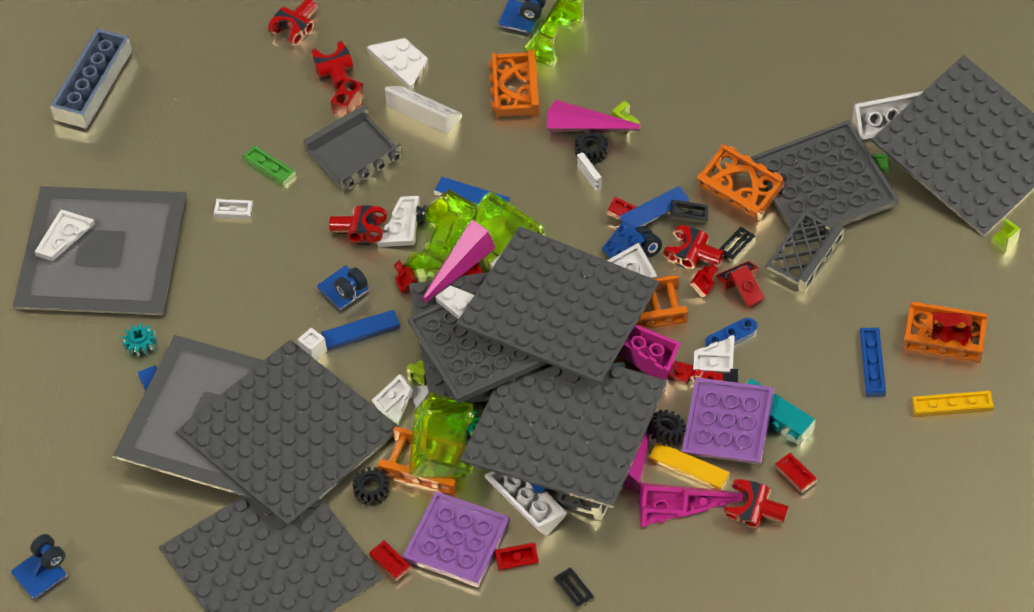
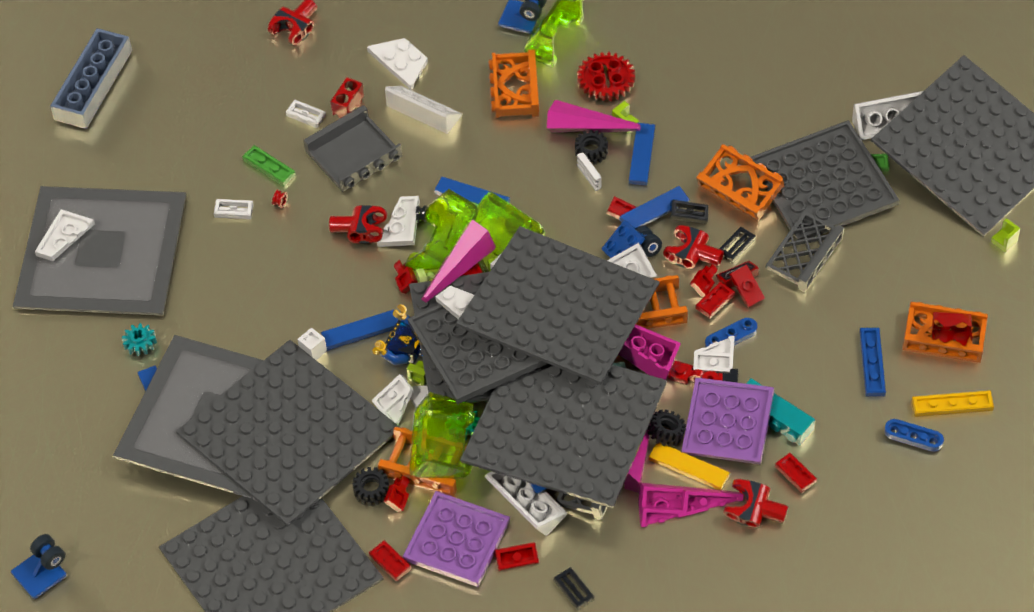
(279, 199): none -> red bush
(303, 115): none -> white tile
(333, 64): red connector -> none
(344, 286): blue plate -> none
(396, 495): none -> red plate
(402, 344): none -> torso
(593, 79): none -> red gear
(642, 154): none -> blue tile
(715, 300): none -> red plate
(922, 434): none -> blue plate

